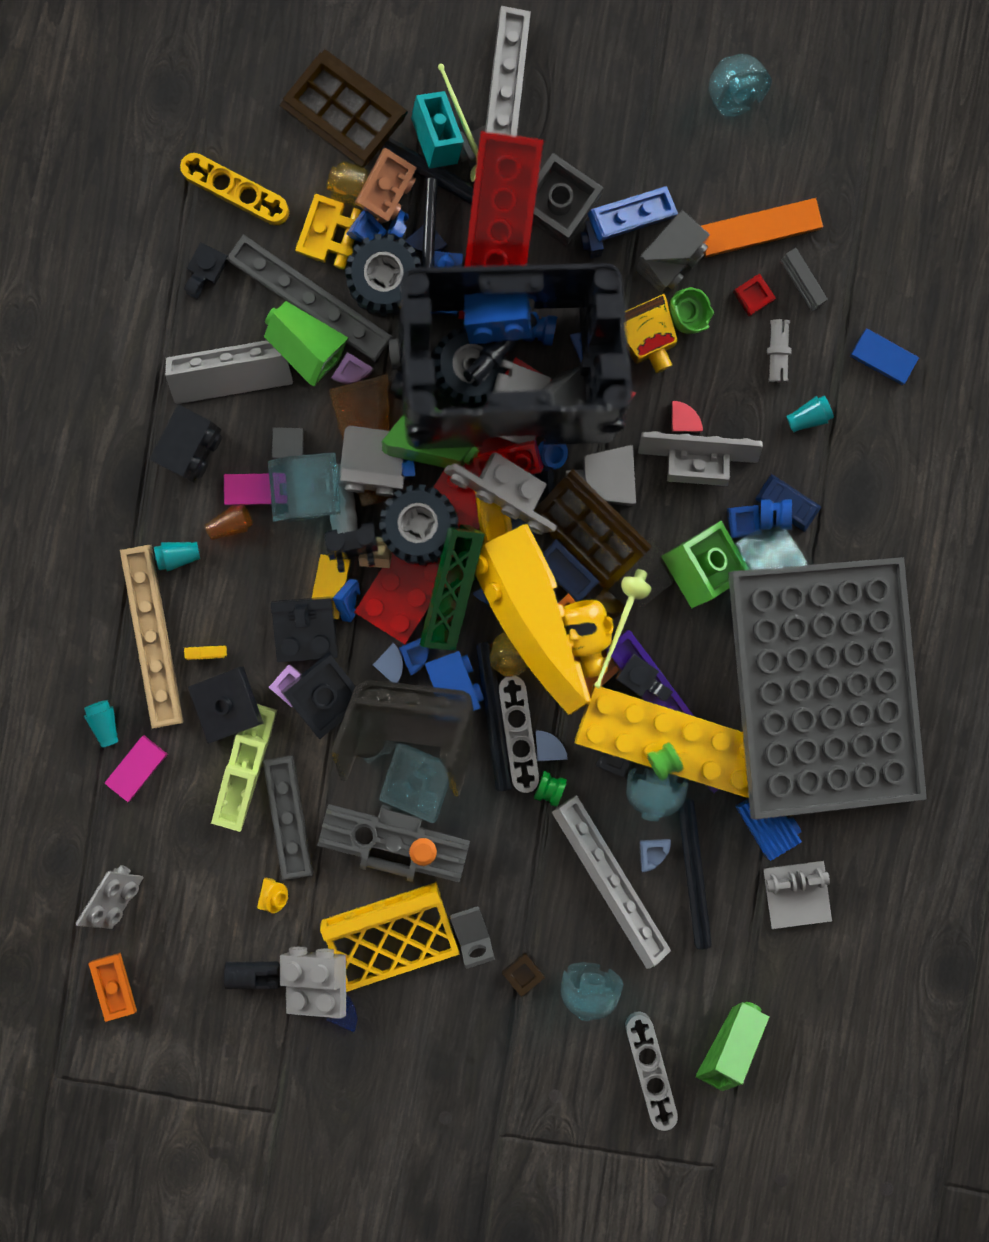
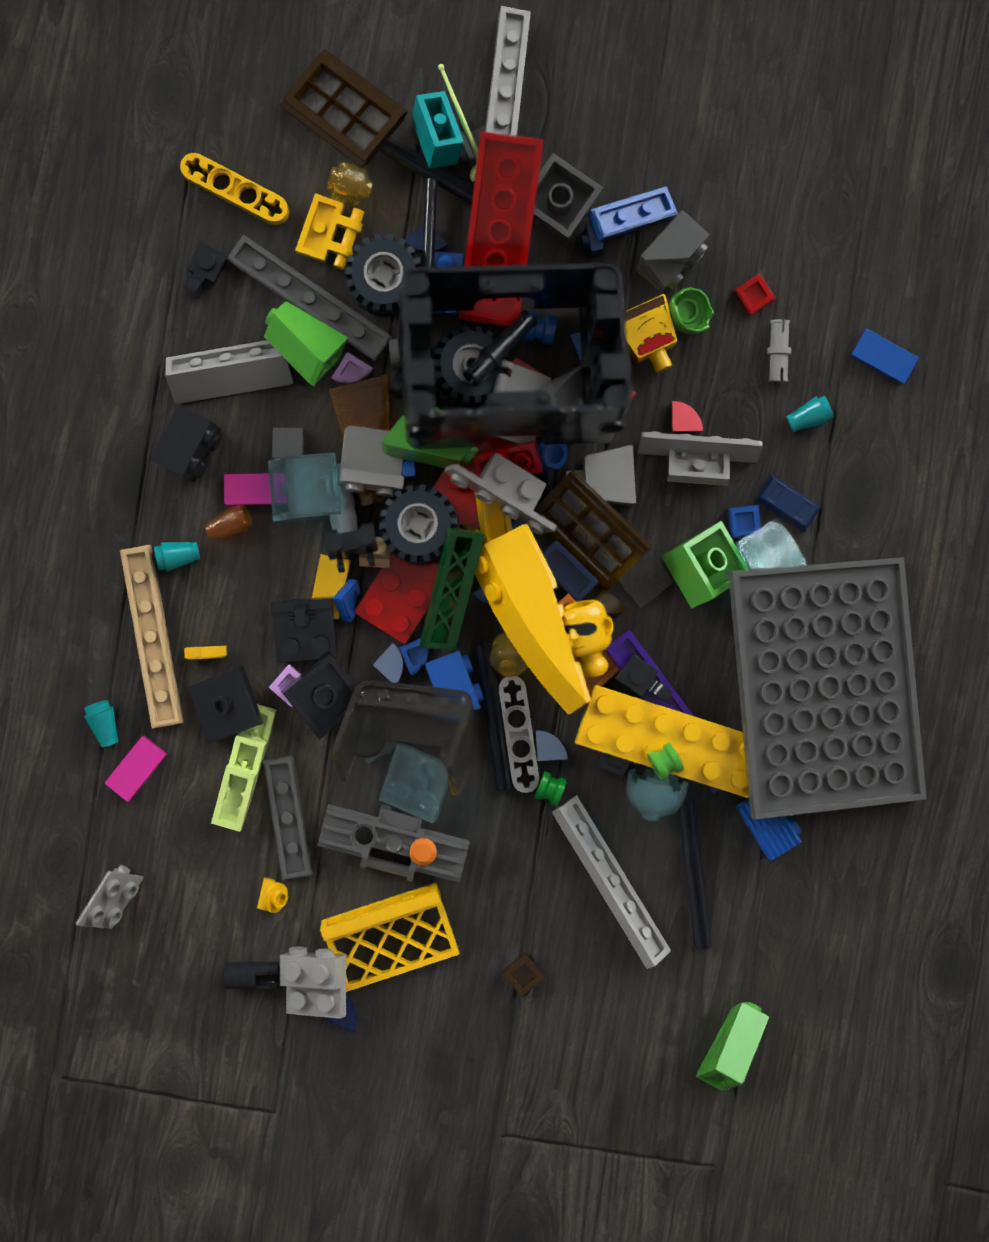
(112, 987): orange plate -> none
(365, 227): blue tile -> none
(386, 185): nougat bracket -> none
(398, 225): blue tile -> none
(472, 935): dark grey bracket -> none
(497, 317): blue brick -> none
(590, 992): clear light blue cylinder -> none
(634, 588): yellowish green sword -> none
(649, 1071): light grey beam -> none
(653, 853): sand blue tile -> none
(737, 83): clear light blue cylinder -> none
(762, 227): orange tile -> none
(783, 514): blue wheel -> none
(797, 894): light grey hinge -> none
(803, 279): dark grey tile -> none

